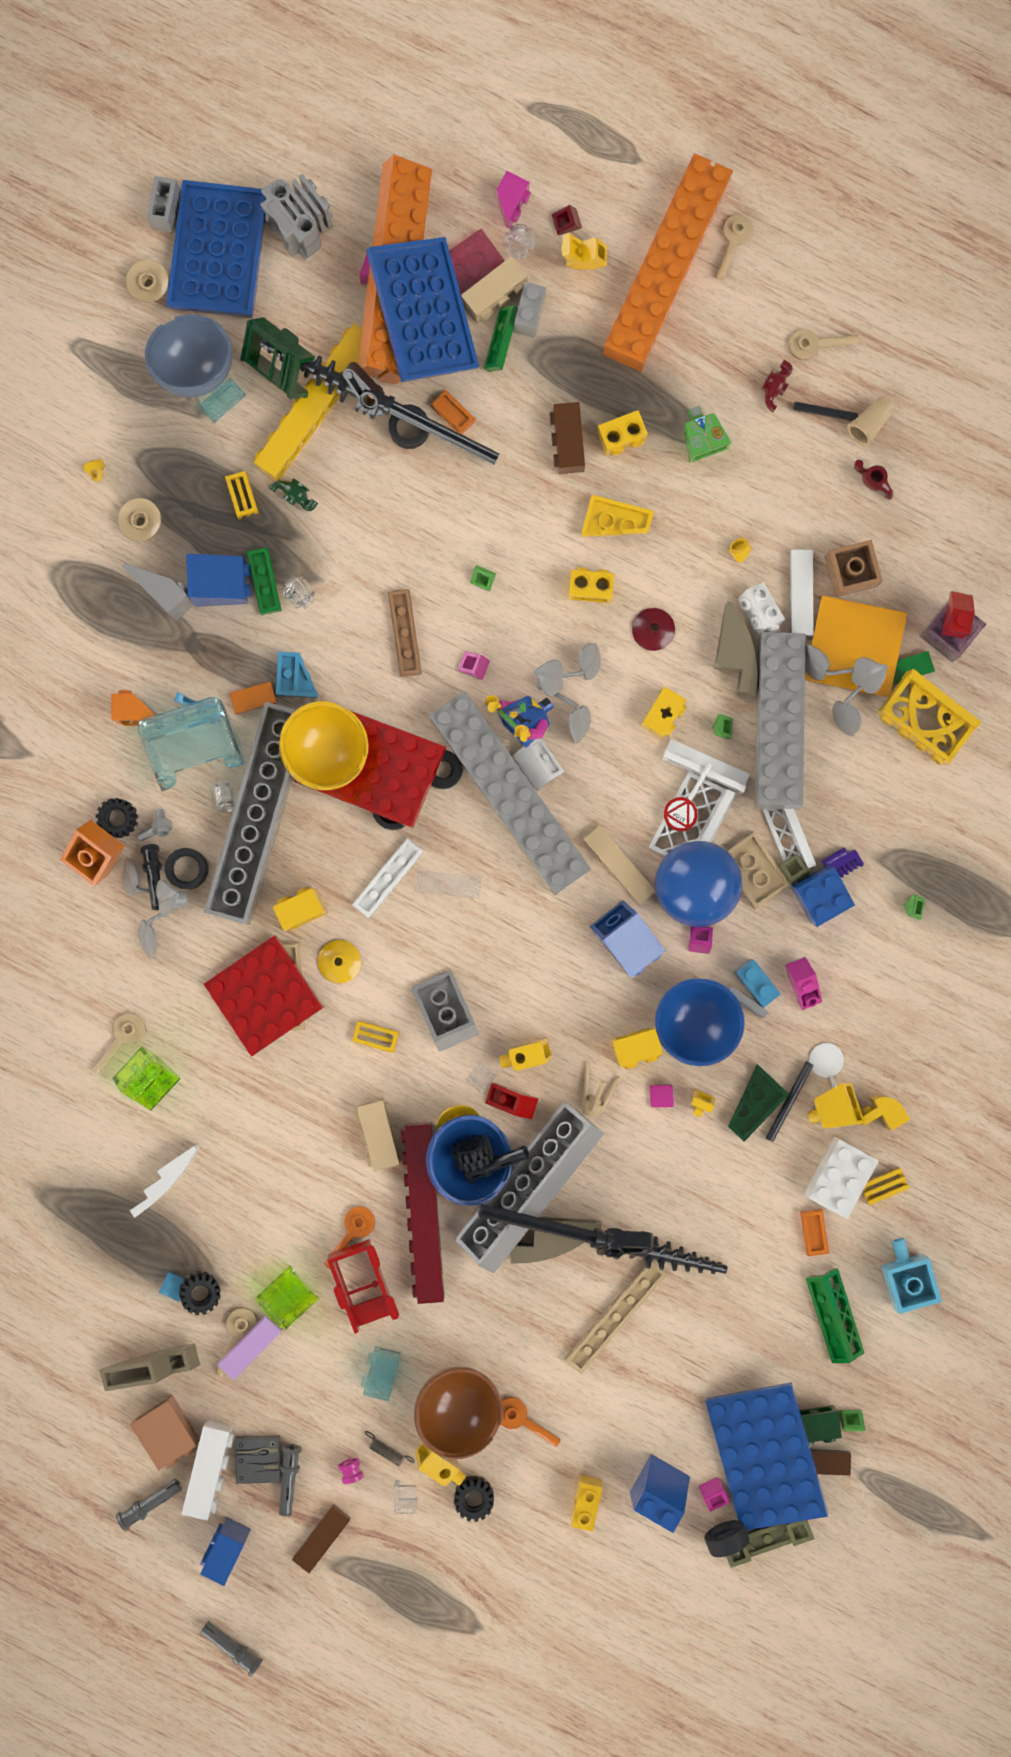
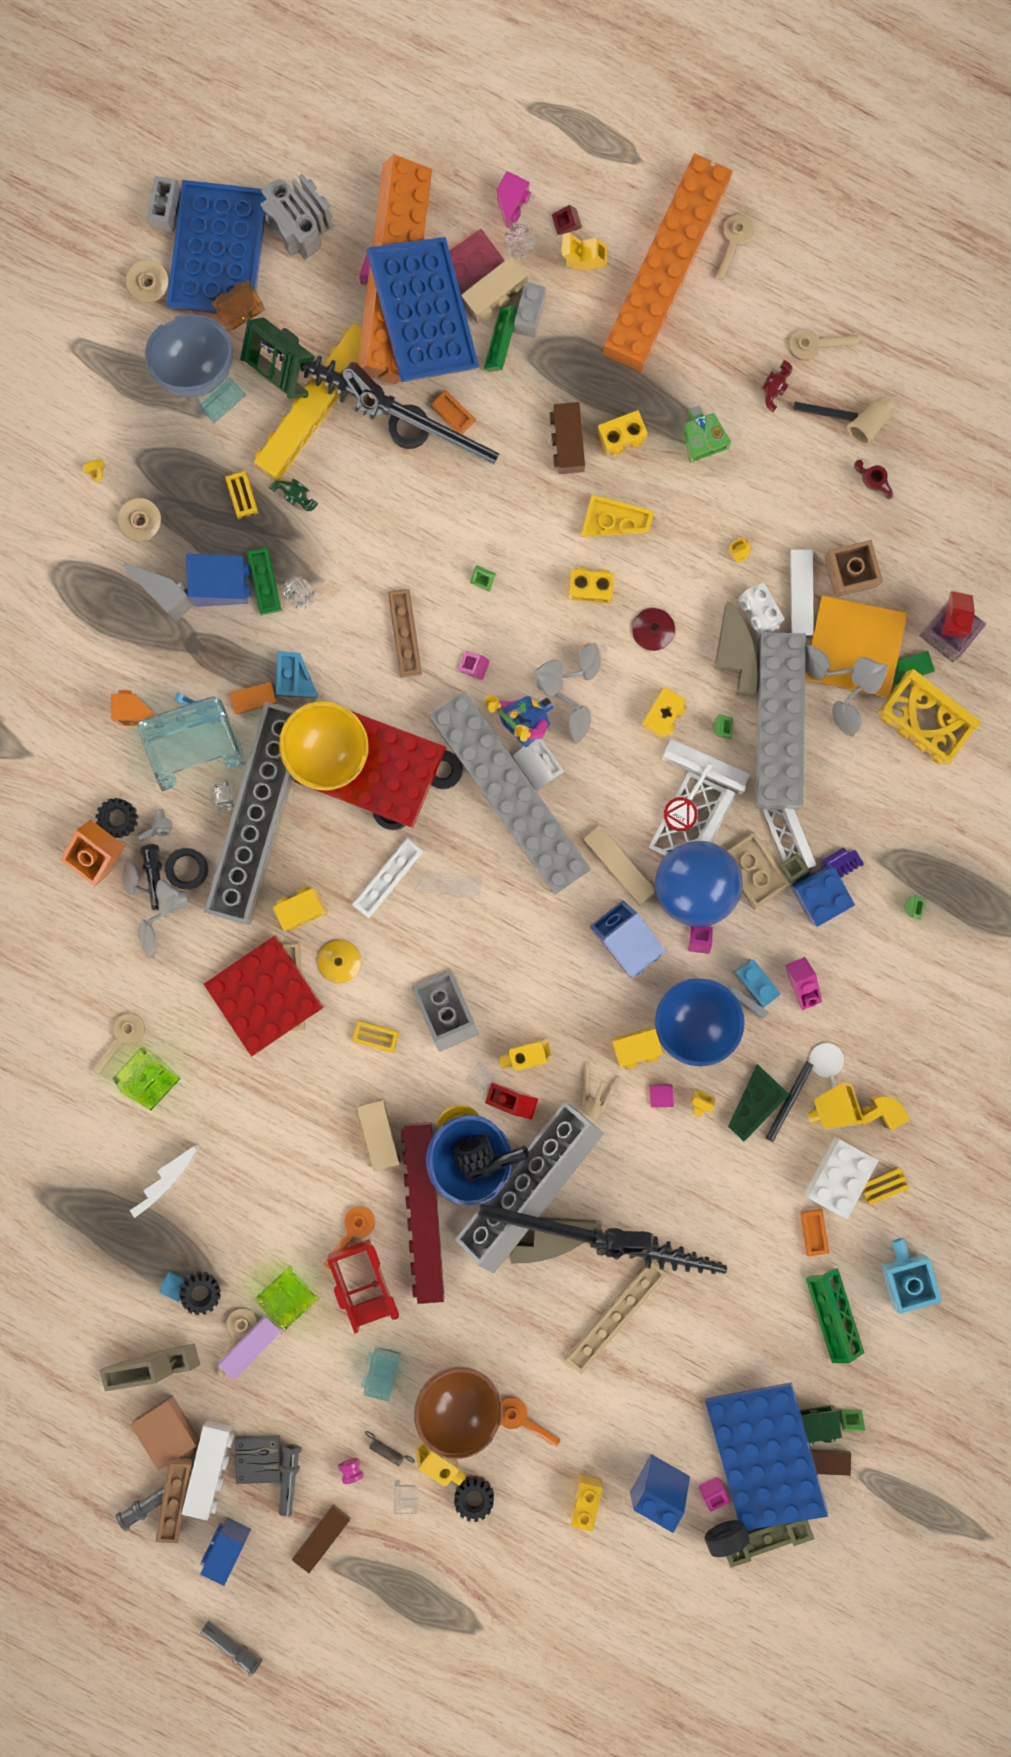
(173, 1500): none -> medium nougat tile
(238, 305): none -> clear orange brick

